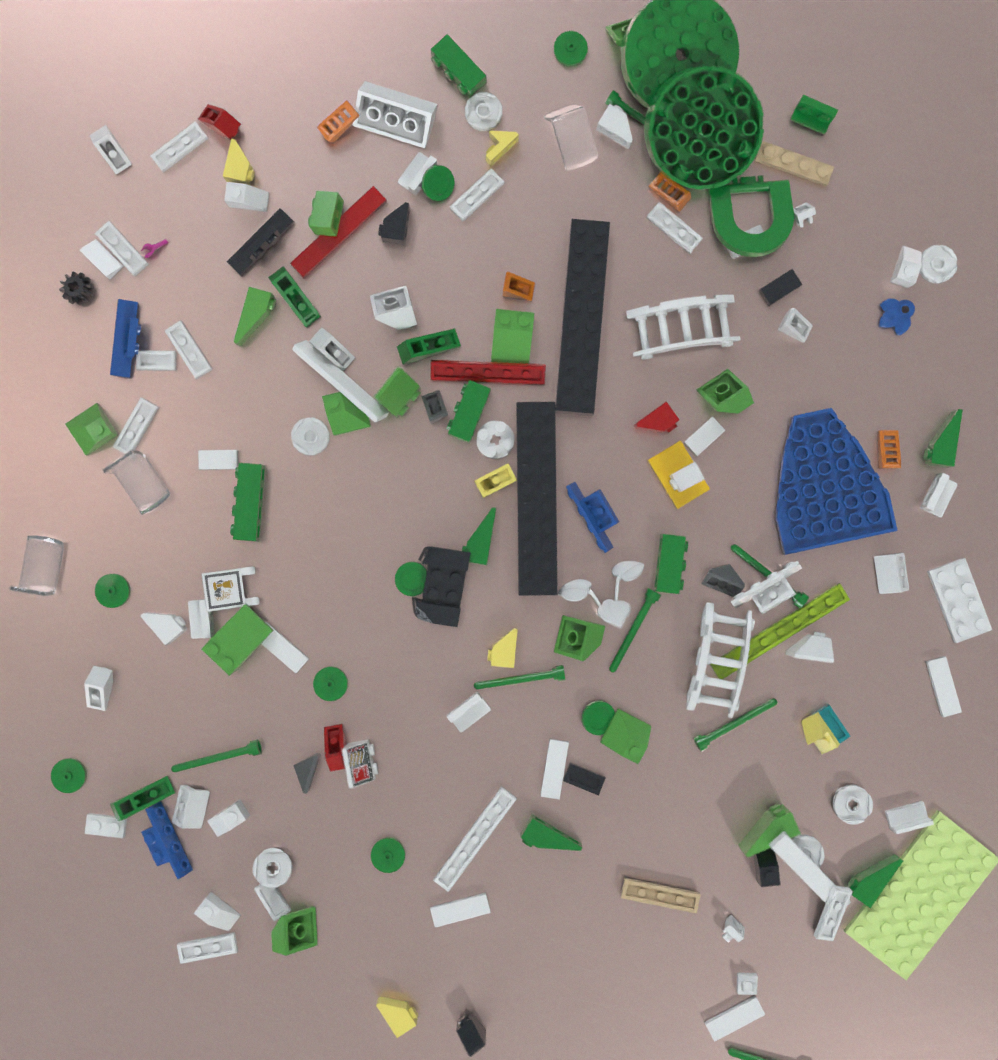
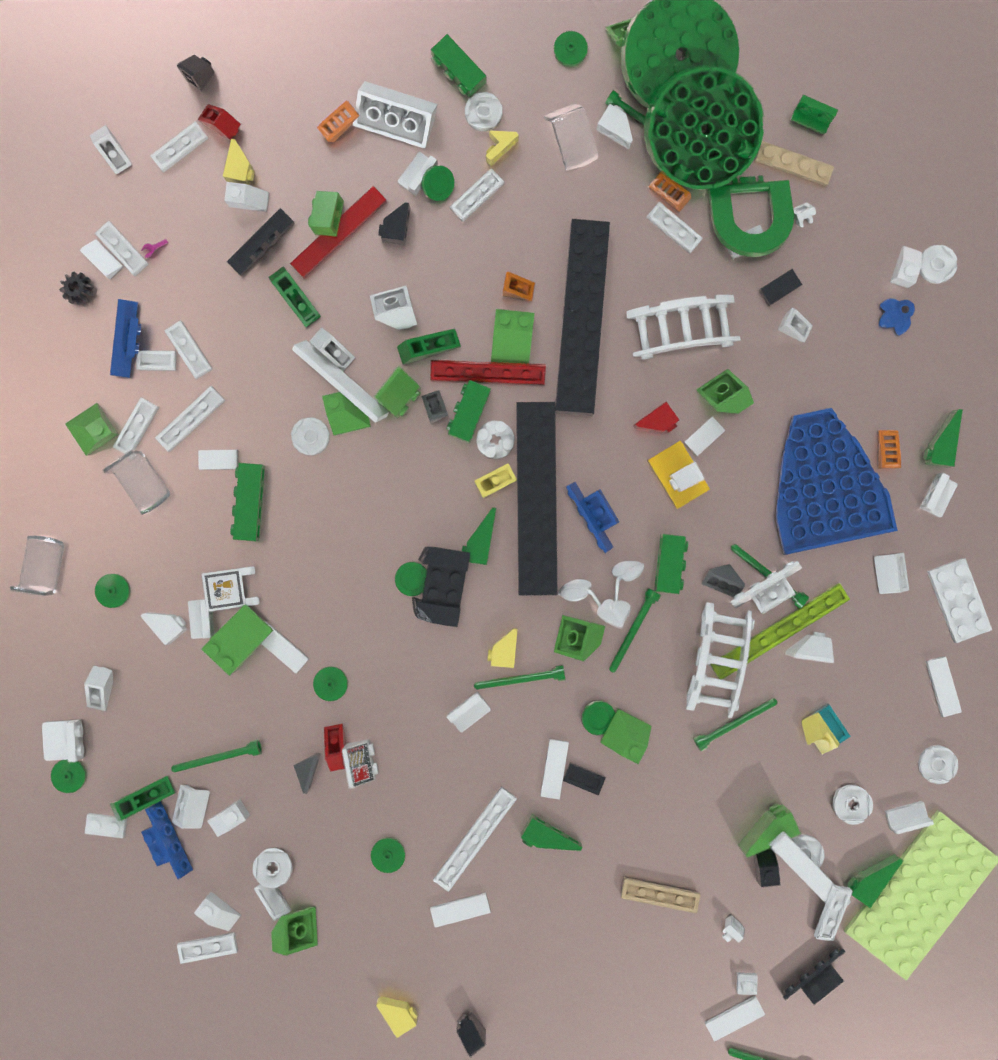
(63, 740): none -> white bracket
(190, 419): none -> white tile
(196, 71): none -> black slope
(255, 310): bright green slope -> none
(820, 982): none -> black bracket
(938, 764): none -> white tile

